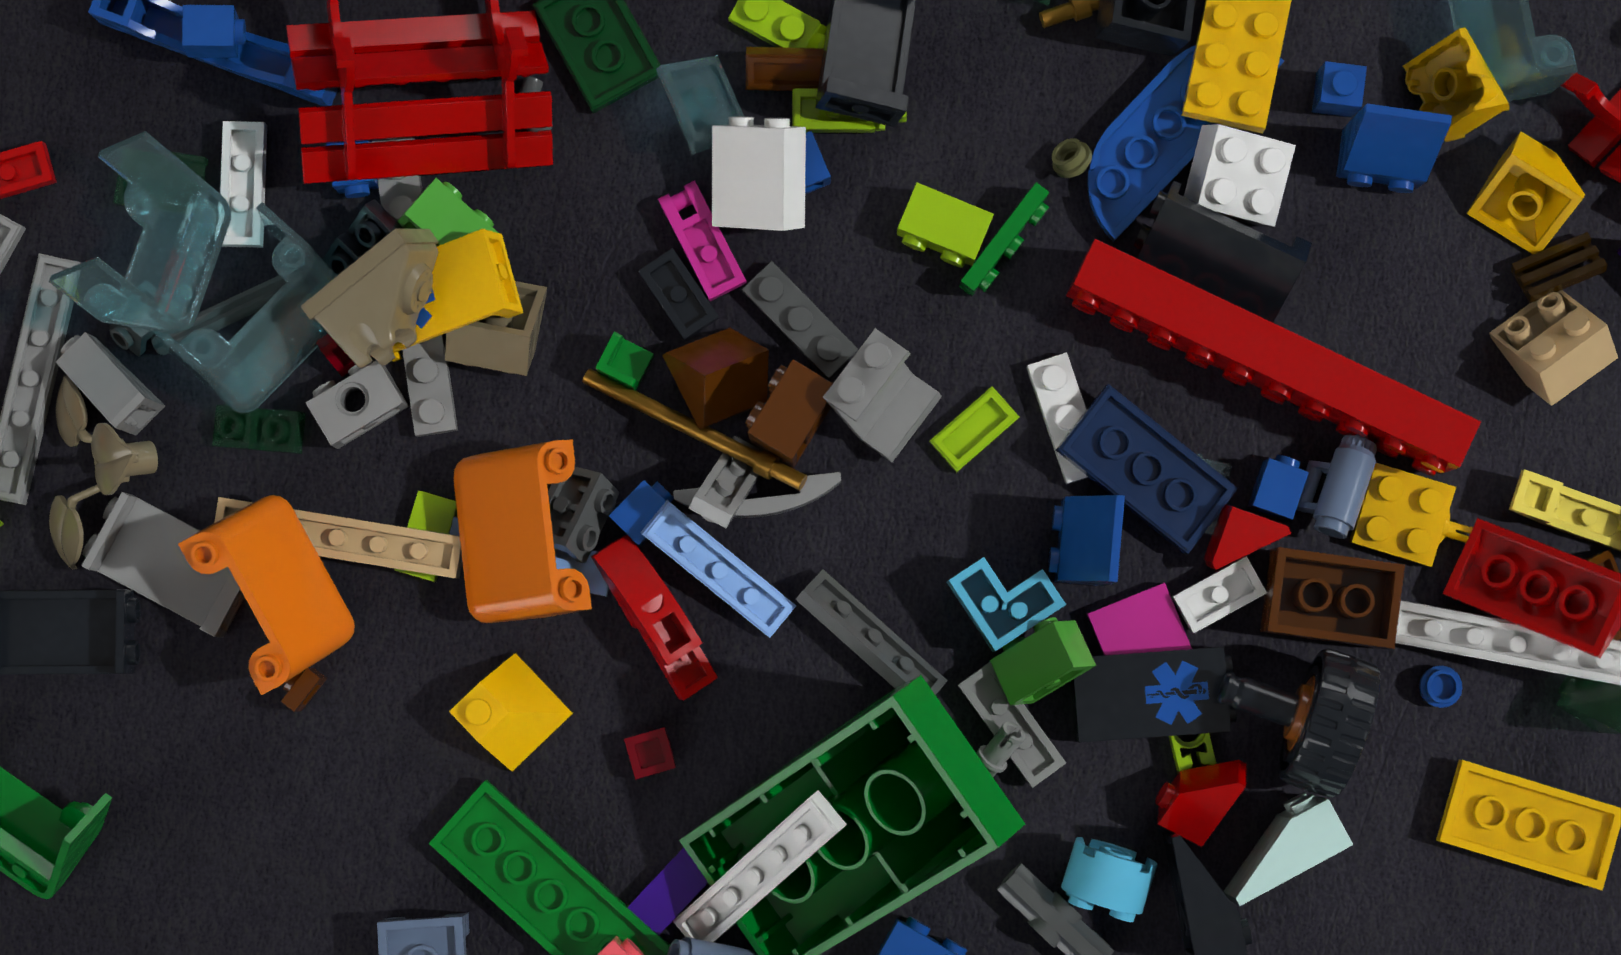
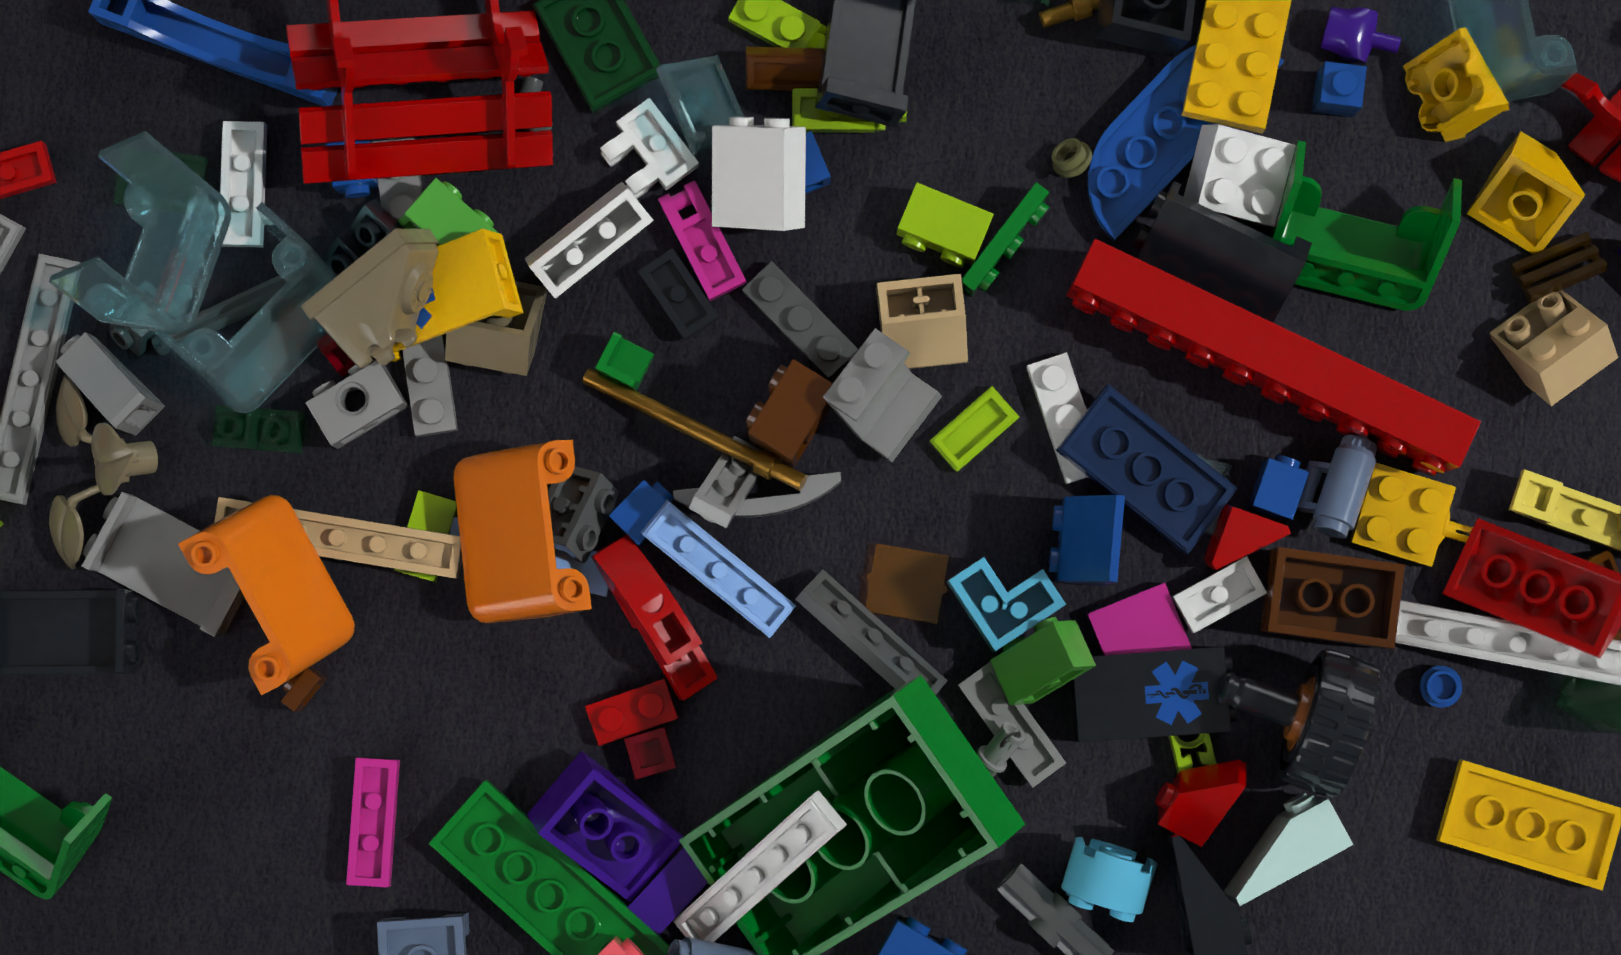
(212, 31): blue brick -> none
(373, 822): none -> dark pink plate
(511, 712): yellow slope -> none
(588, 239): none -> white brick
(604, 826): none -> dark purple slope
(631, 712): none -> red plate
(656, 143): none -> white plate
(720, 375): reddish brown slope -> none
(906, 583): none -> clear orange piece
(925, 319): none -> tan slope
(1354, 34): none -> dark purple piece
(1363, 255): none -> green windscreen
(1391, 147): blue slope -> none

